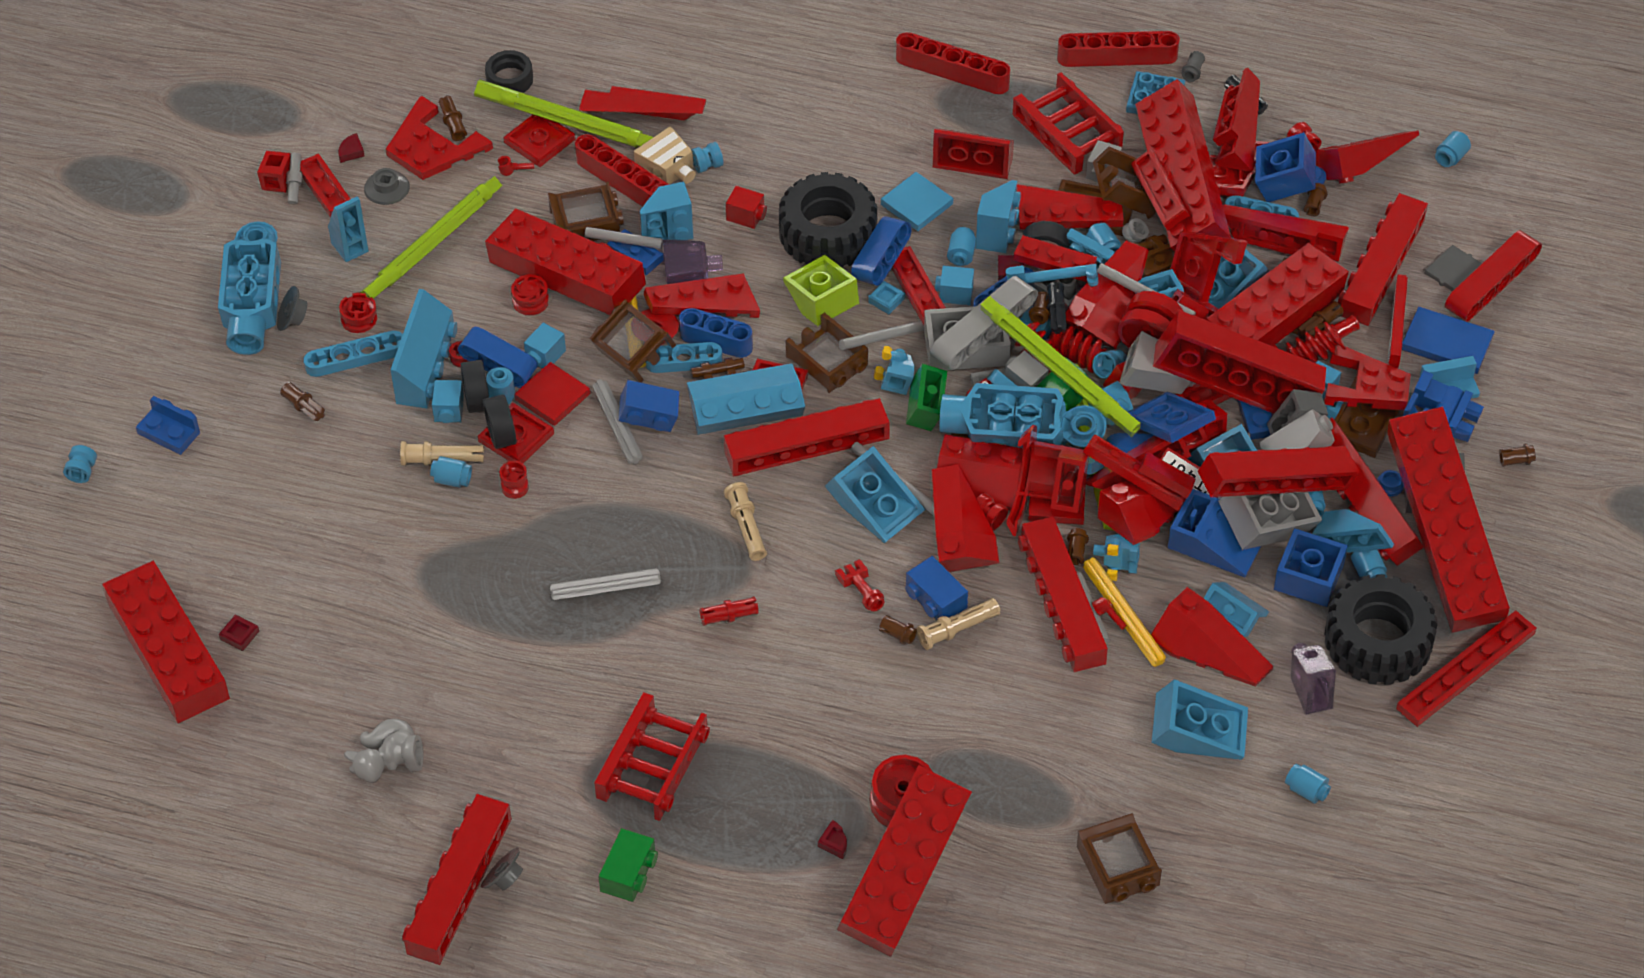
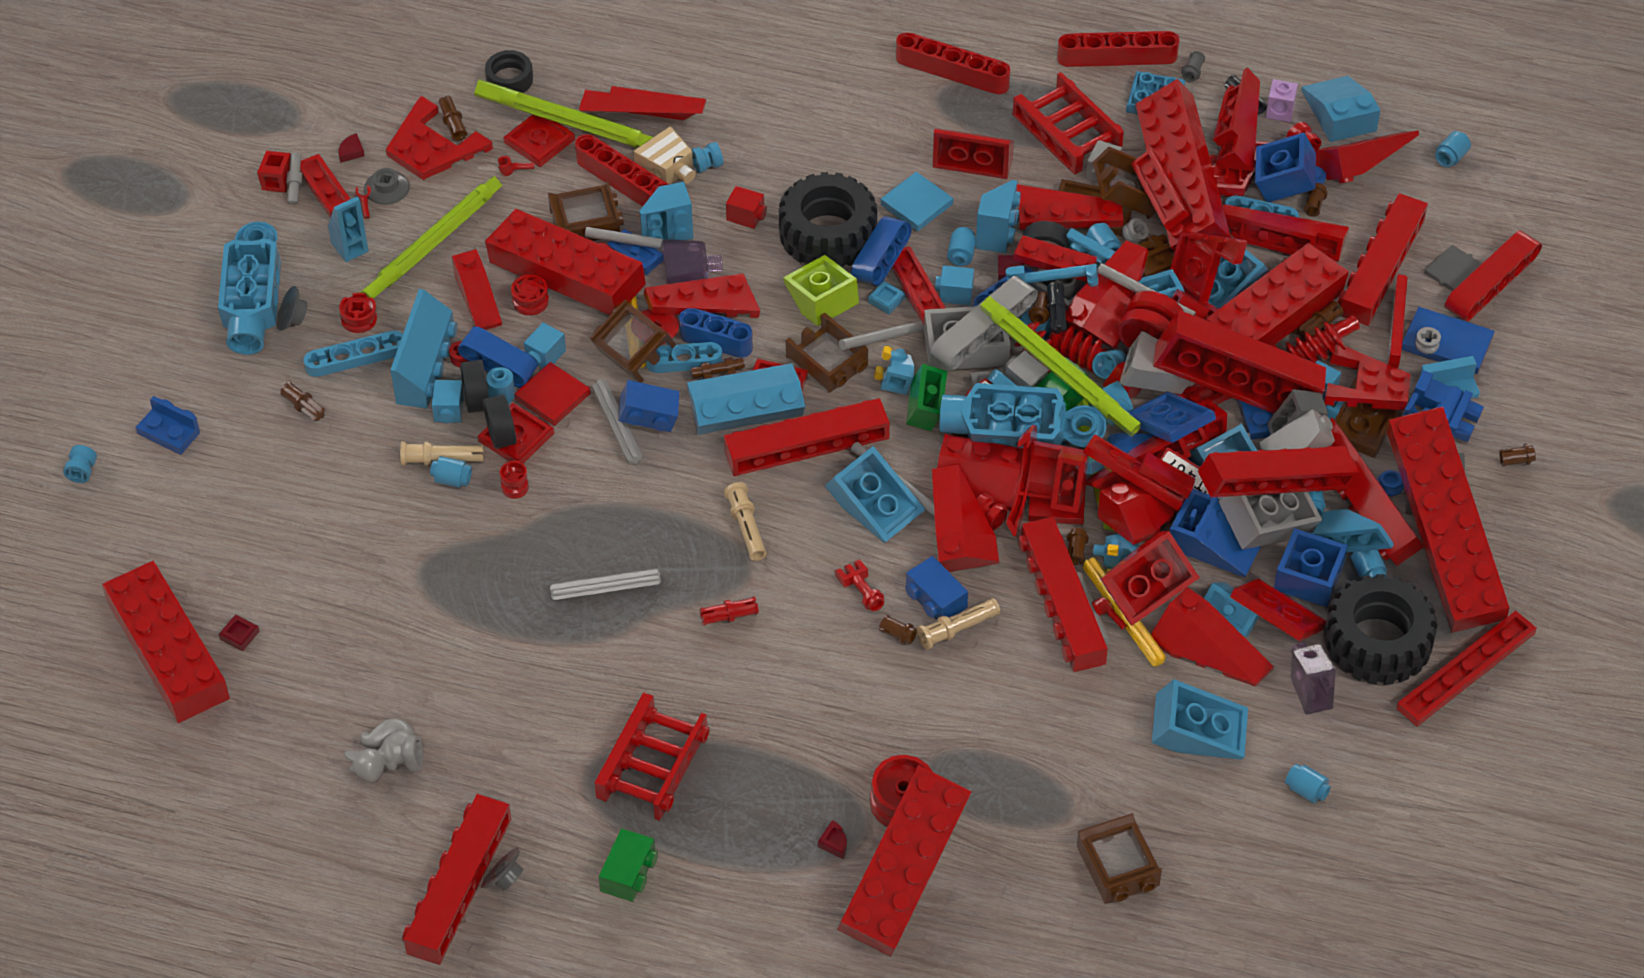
(364, 201): none -> red hand
(476, 289): none -> red slope
(1149, 577): none -> red slope
(1278, 609): none -> red tile
(1281, 100): none -> lavender brick
(1342, 108): none -> dark azure slope
(1428, 333): none -> light grey bush

